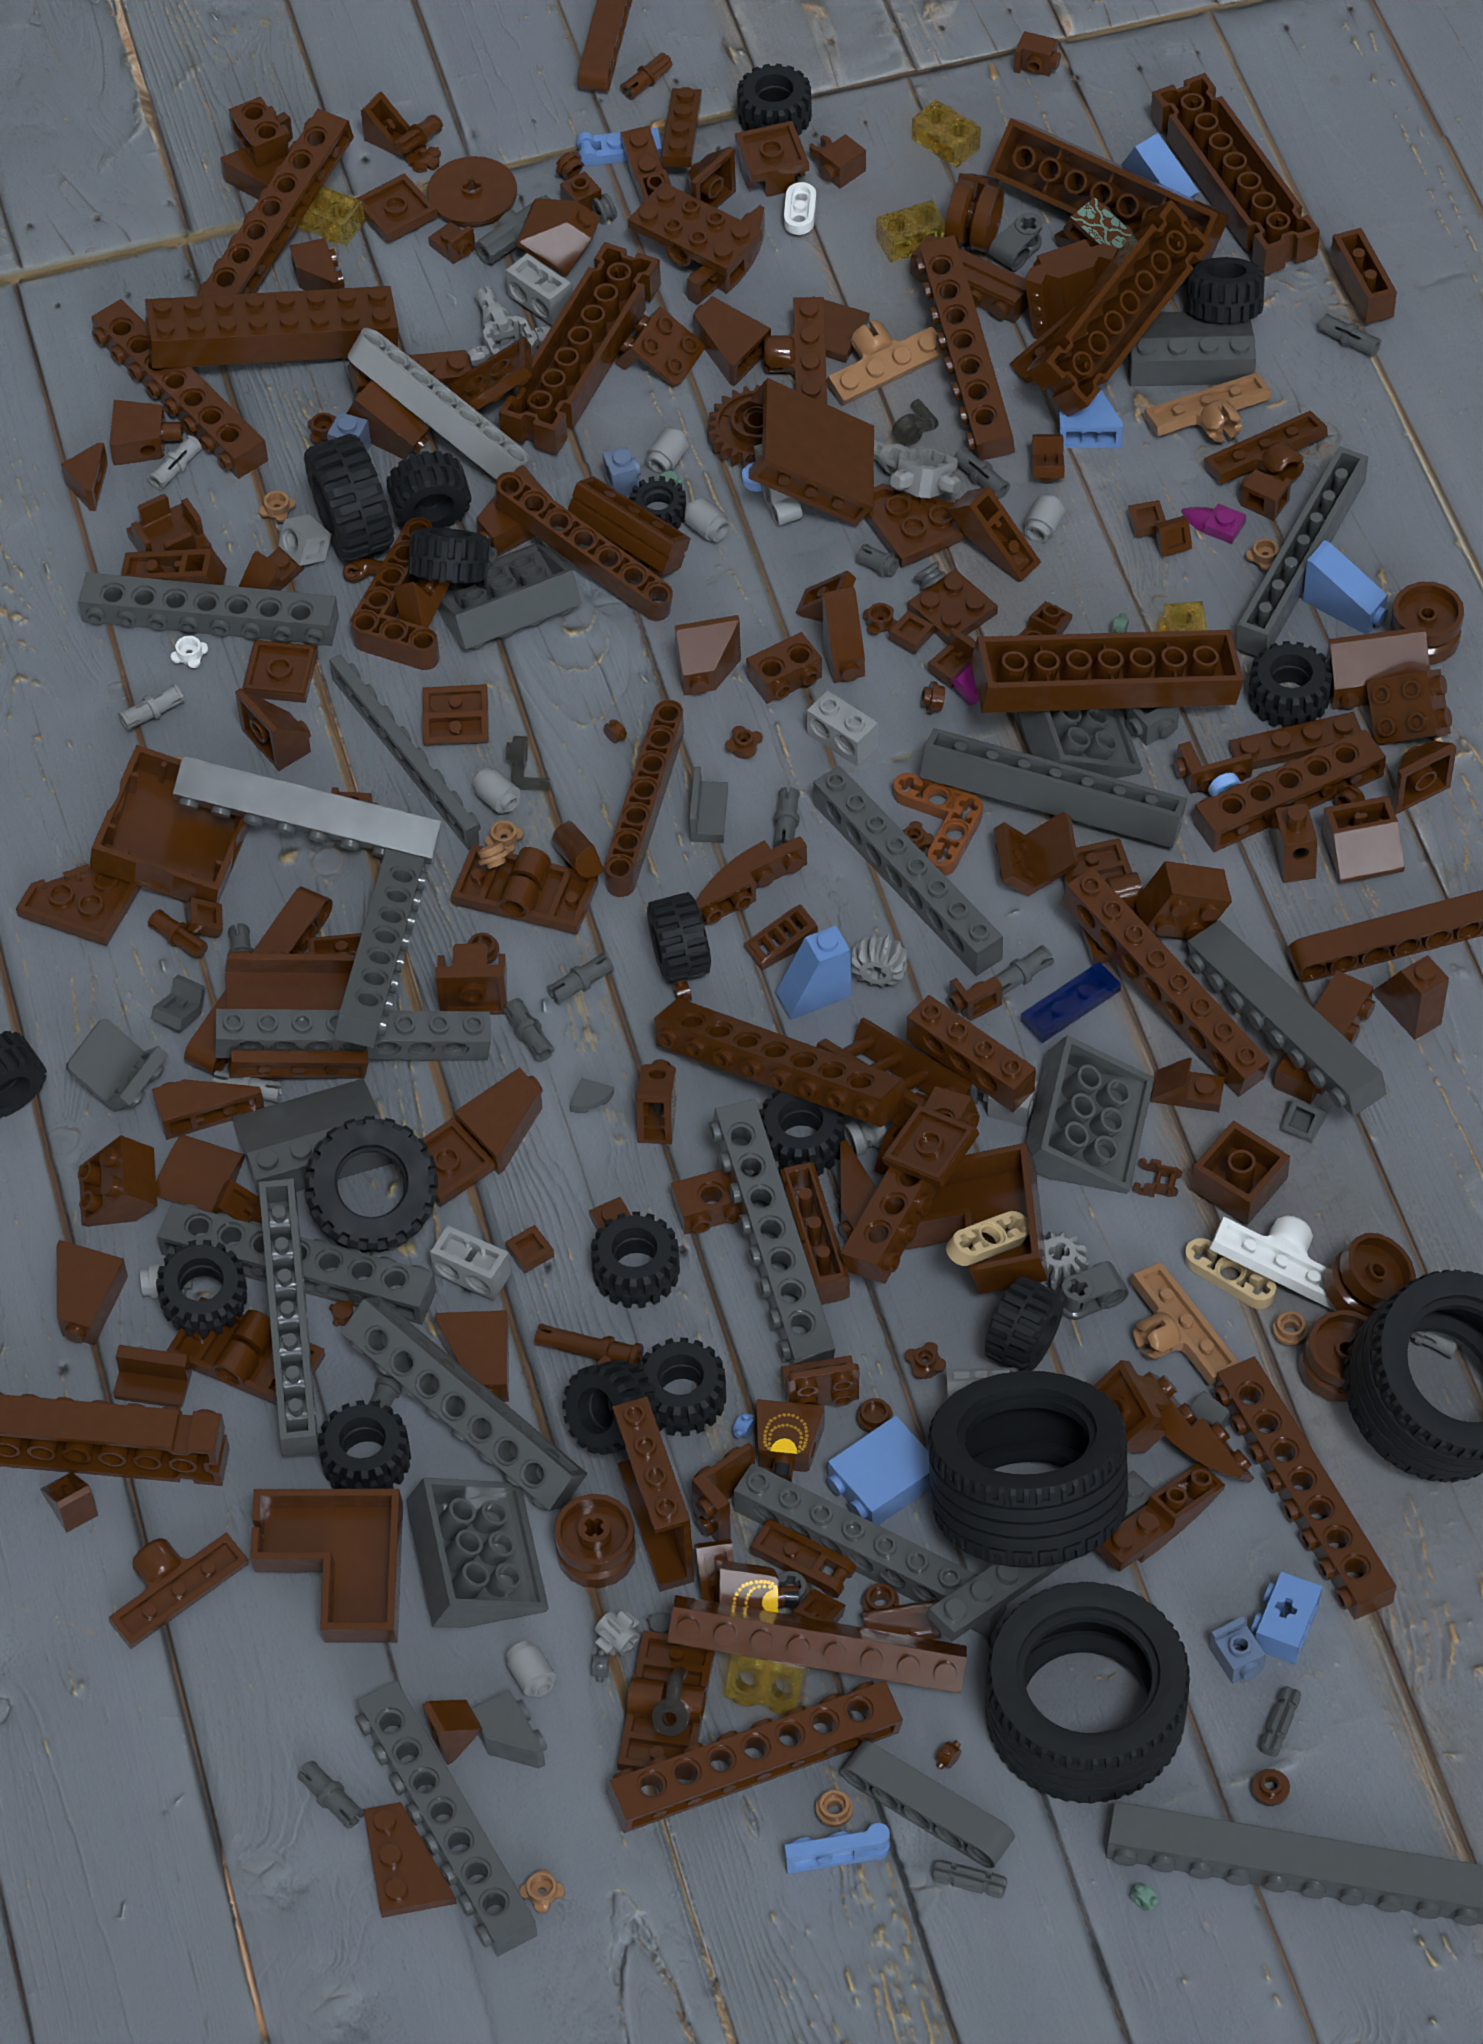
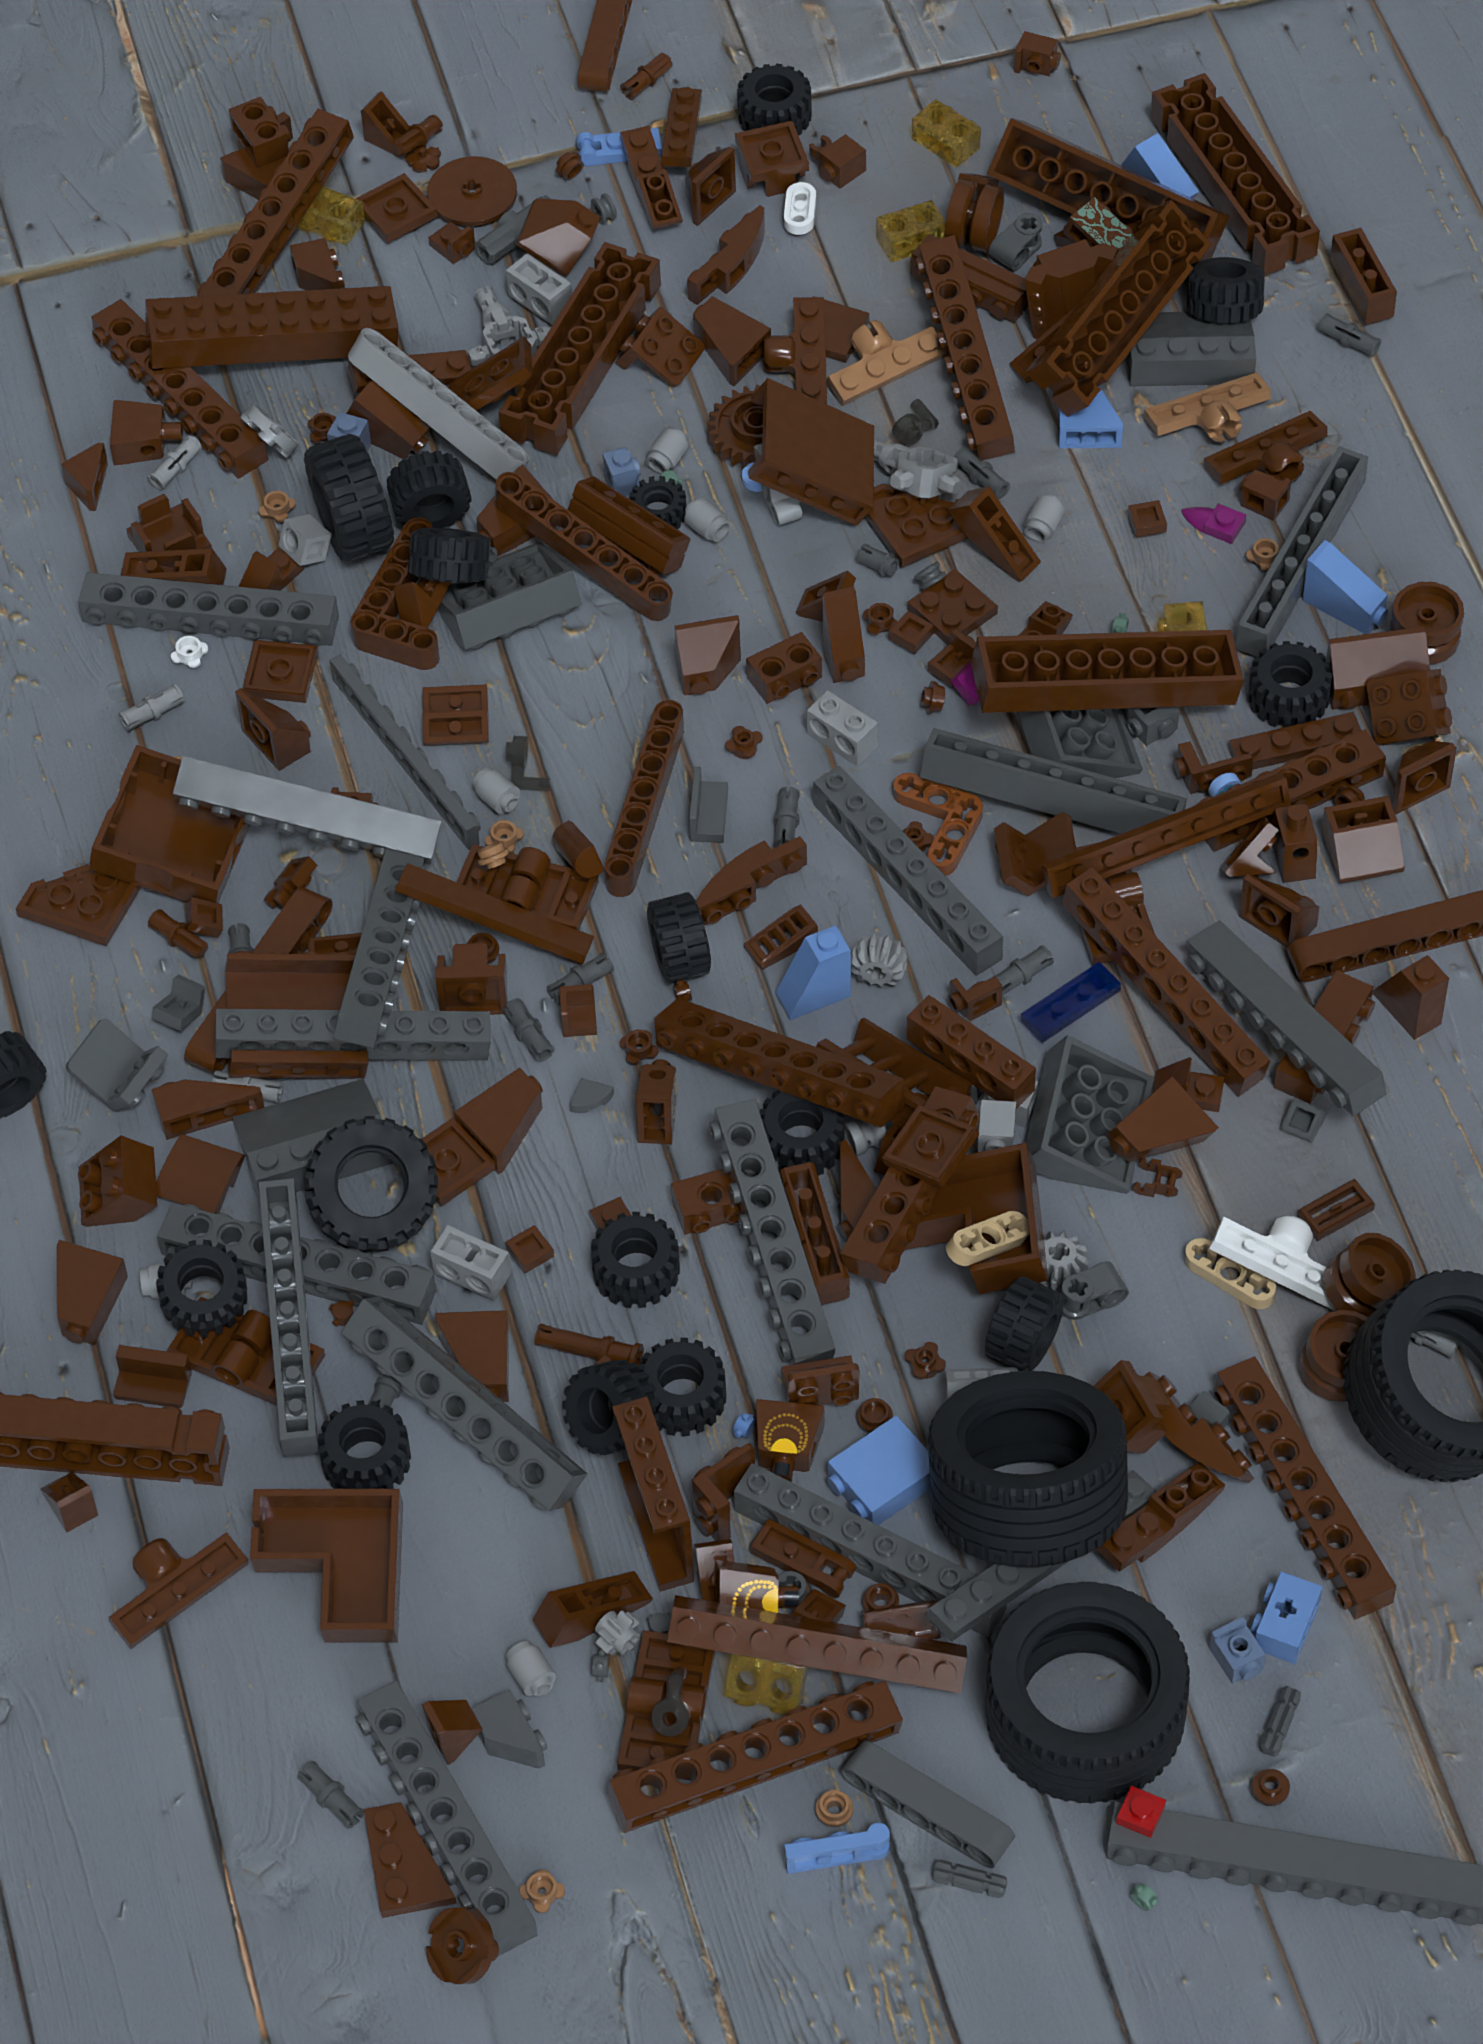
(238, 1203): reddish brown bracket -> none
(270, 430): none -> light grey plate
(293, 876): none -> reddish brown plate
(361, 569): reddish brown arm -> none
(475, 1552): dark grey slope -> none
(478, 1949): none -> reddish brown plate
(494, 913): none -> reddish brown tile
(575, 1610): none -> reddish brown slope
(578, 1010): none -> reddish brown panel
(580, 189): reddish brown plate -> none
(595, 1540): reddish brown wheel -> none
(615, 731): reddish brown piece -> none
(638, 1038): none -> reddish brown plate
(694, 230): reddish brown plate -> none
(948, 1754): reddish brown piece -> none
(996, 1124): none -> light grey brick
(1048, 456): reddish brown bracket -> none
(1141, 1811): none -> red plate
(1161, 1124): none -> reddish brown slope
(1170, 833): none -> reddish brown plate
(1173, 536): reddish brown plate -> none
(1177, 1324): medium nougat plate -> none
(1183, 899): reddish brown brick -> none
(1240, 1172): reddish brown brick -> none
(1245, 857): none -> reddish brown slope
(1277, 910): none -> reddish brown slope
(1293, 1320): medium nougat plate -> none
(1342, 1220): none -> reddish brown tile

